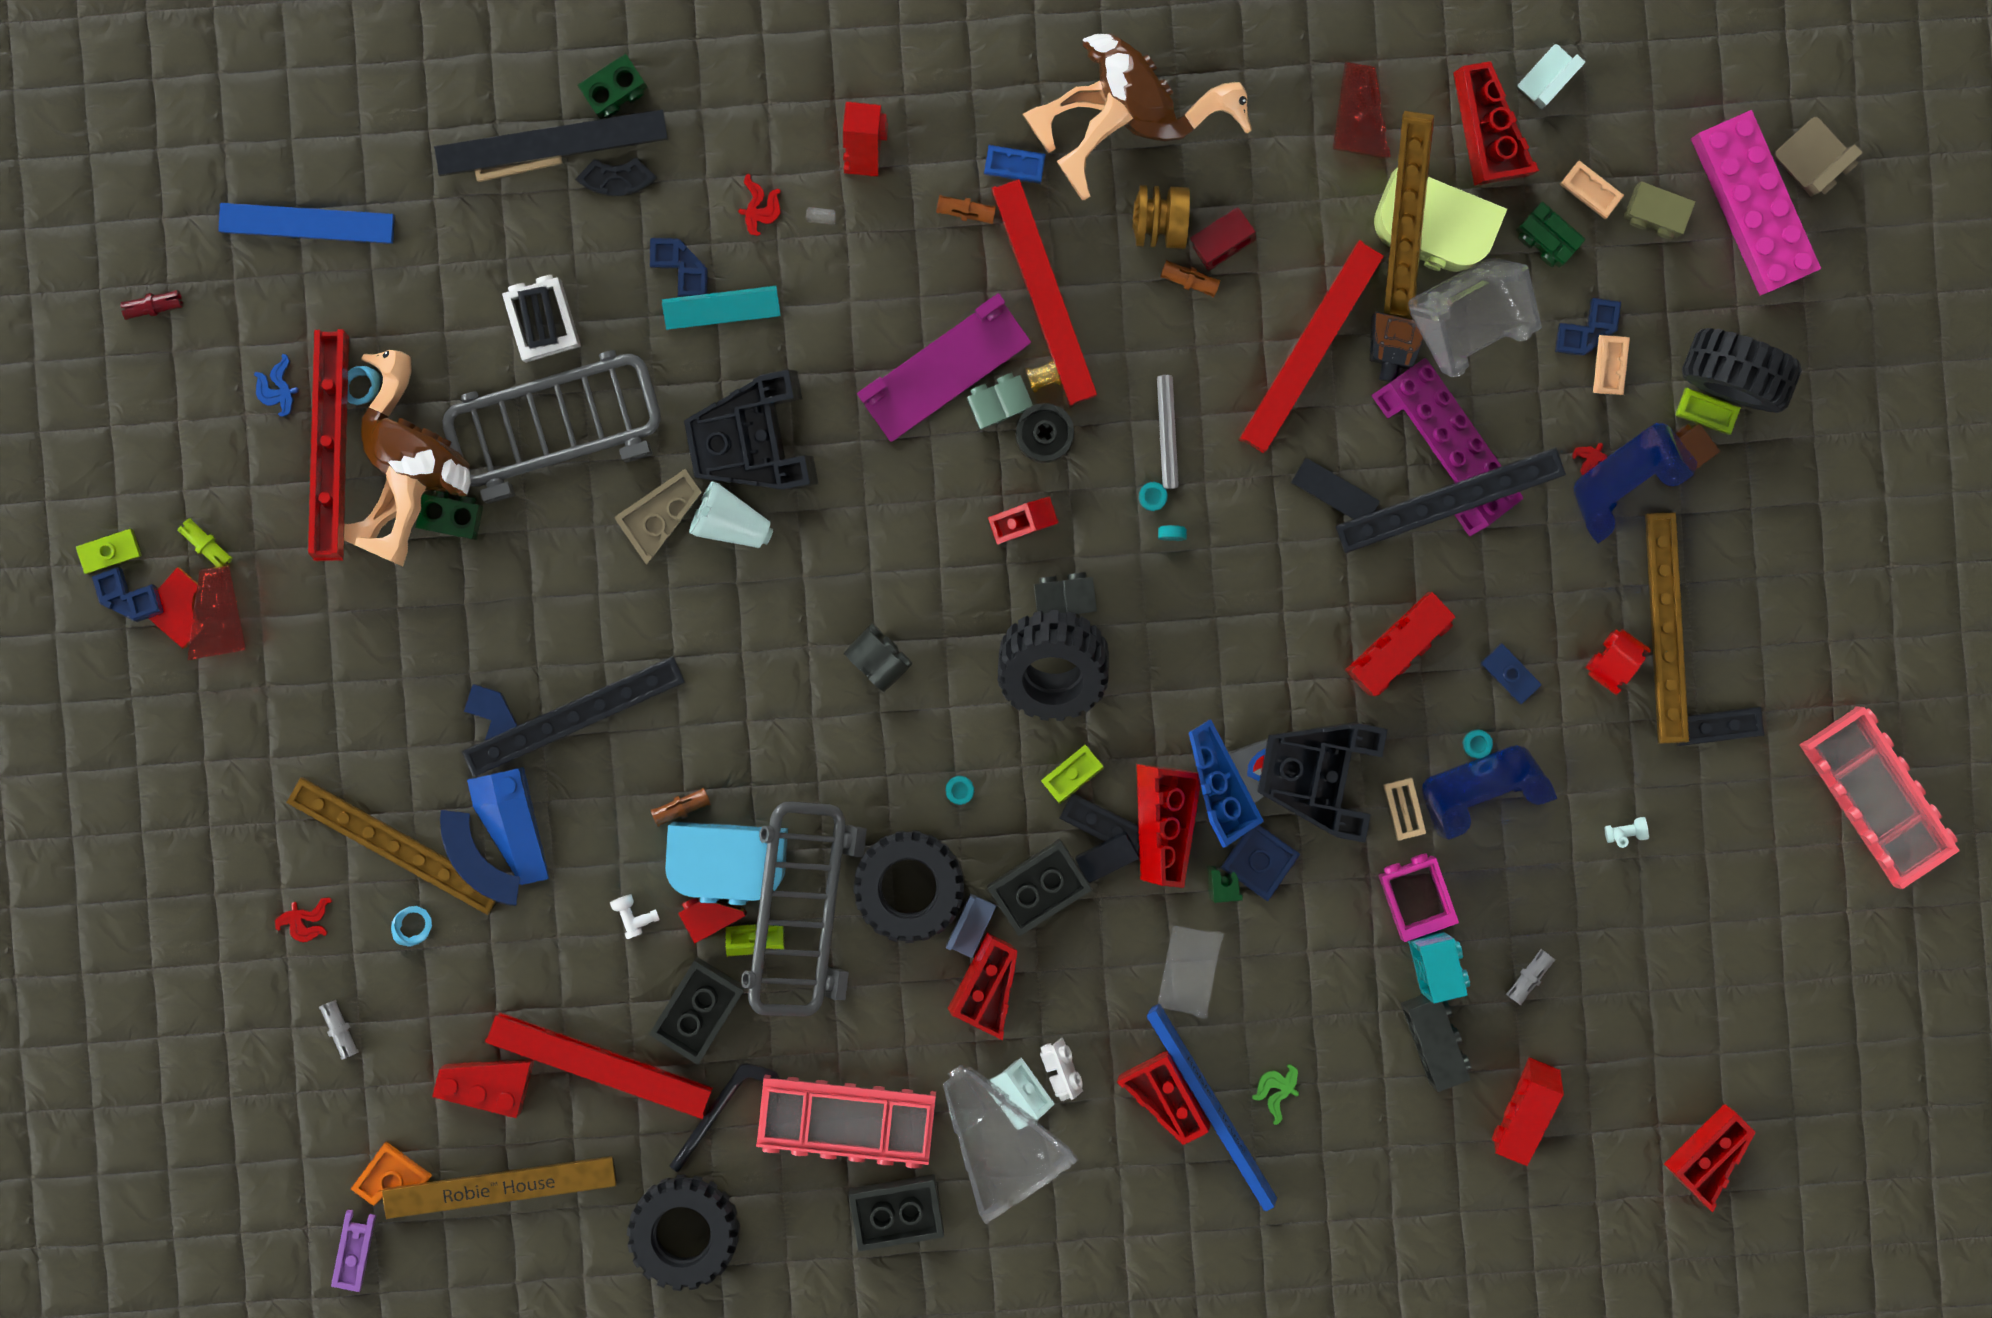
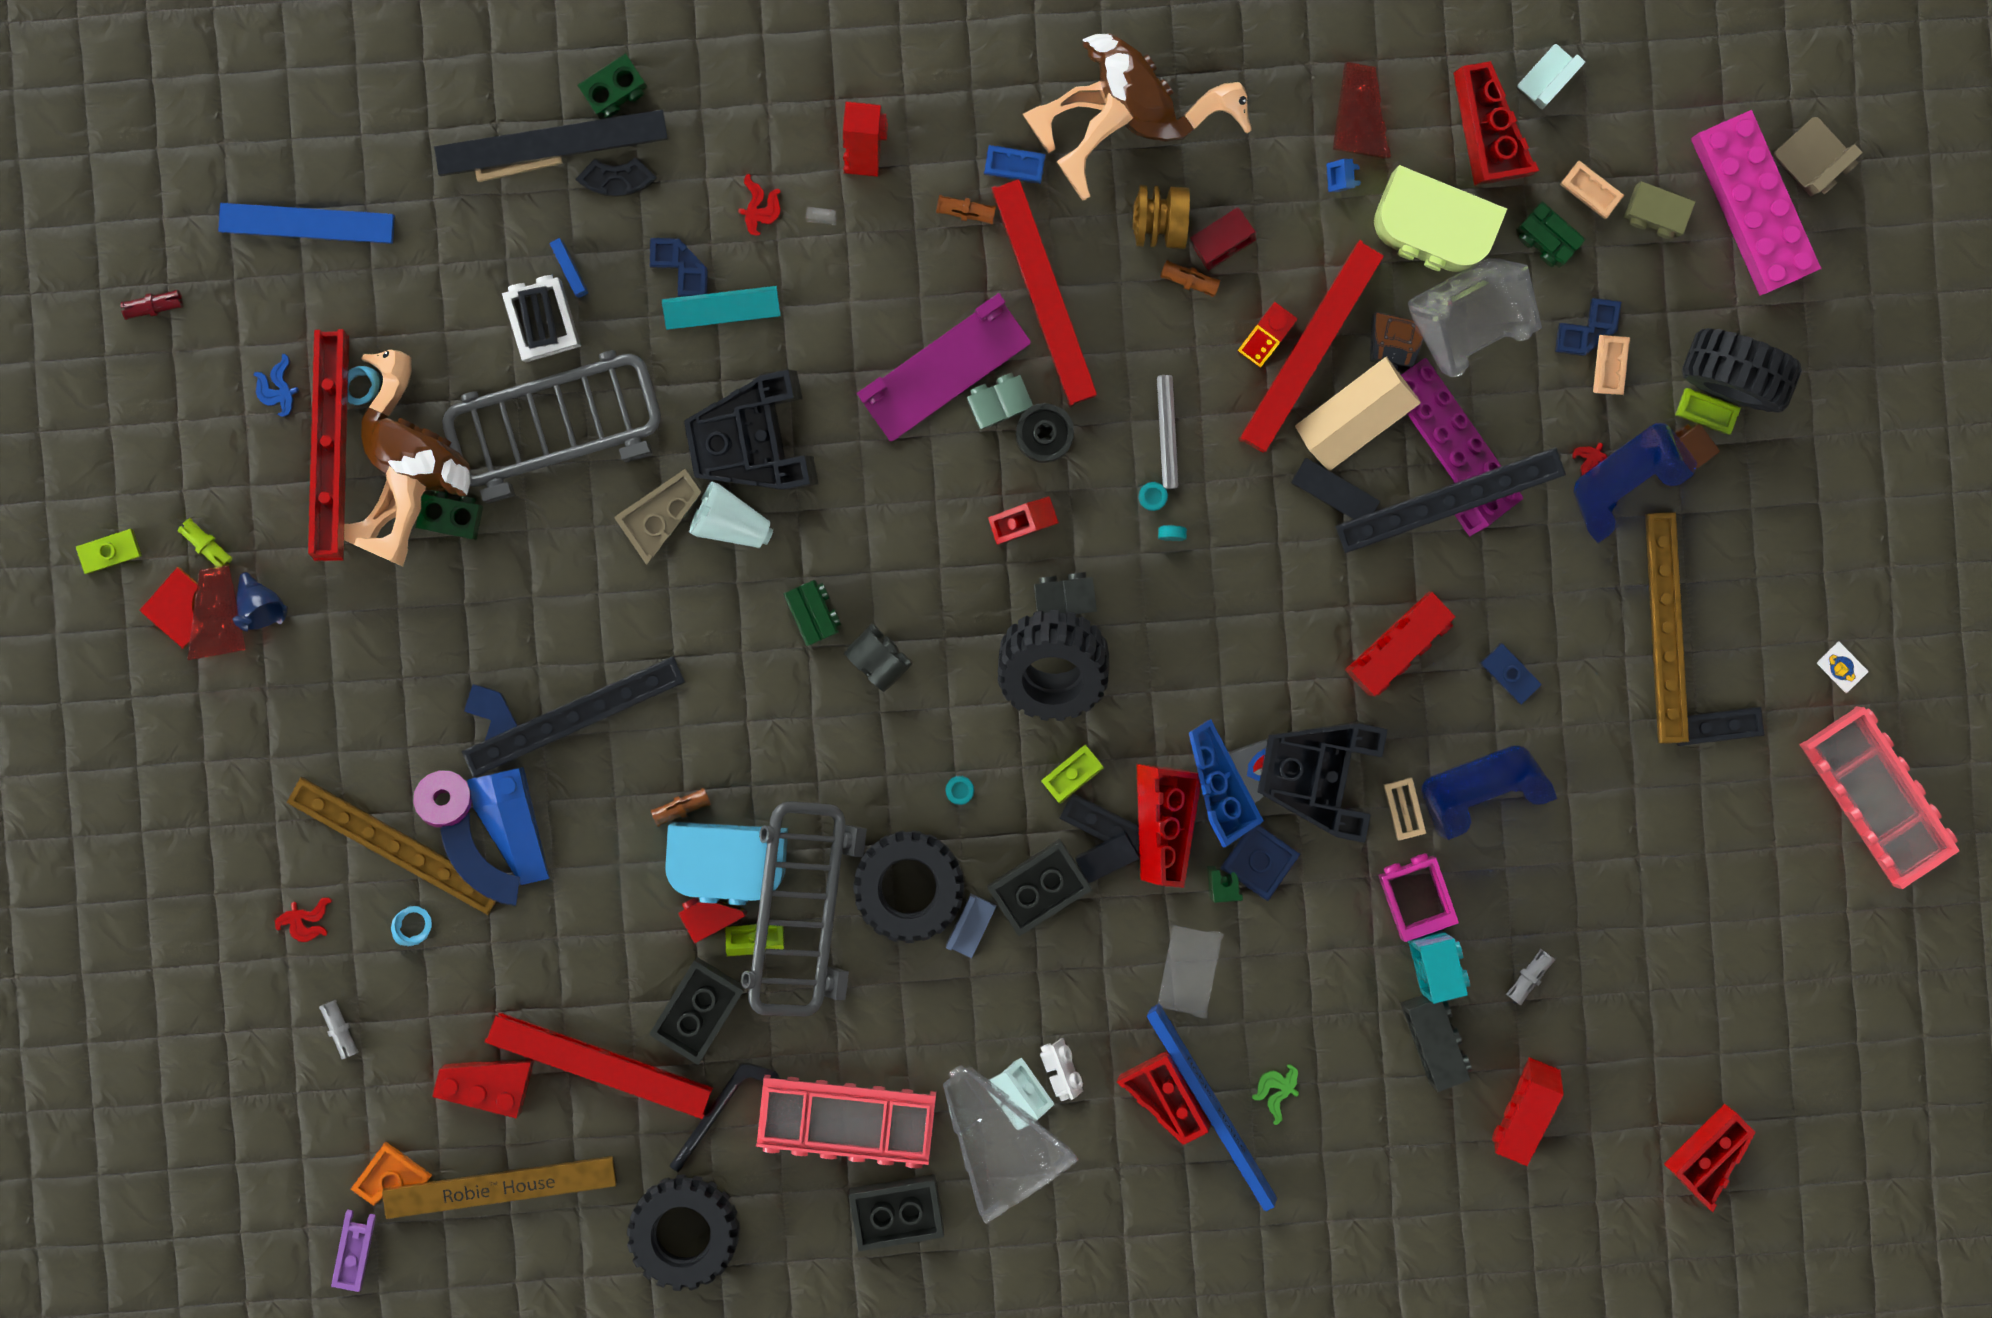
(114, 594): dark blue tile -> none
(257, 605): none -> dark blue hat
(436, 784): none -> tile
(568, 267): none -> blue tile
(632, 924): white piece -> none
(811, 612): none -> dark green brick
(986, 987): red wedge -> none
(1043, 376): clear yellow bush -> none
(1267, 334): none -> red slope
(1341, 175): none -> blue tile
(1357, 414): none -> tan slope
(1408, 212): pearl gold tile -> none
(1477, 744): teal tile -> none
(1618, 661): red brick -> none
(1621, 833): light aqua piece -> none
(1842, 667): none -> white sticker

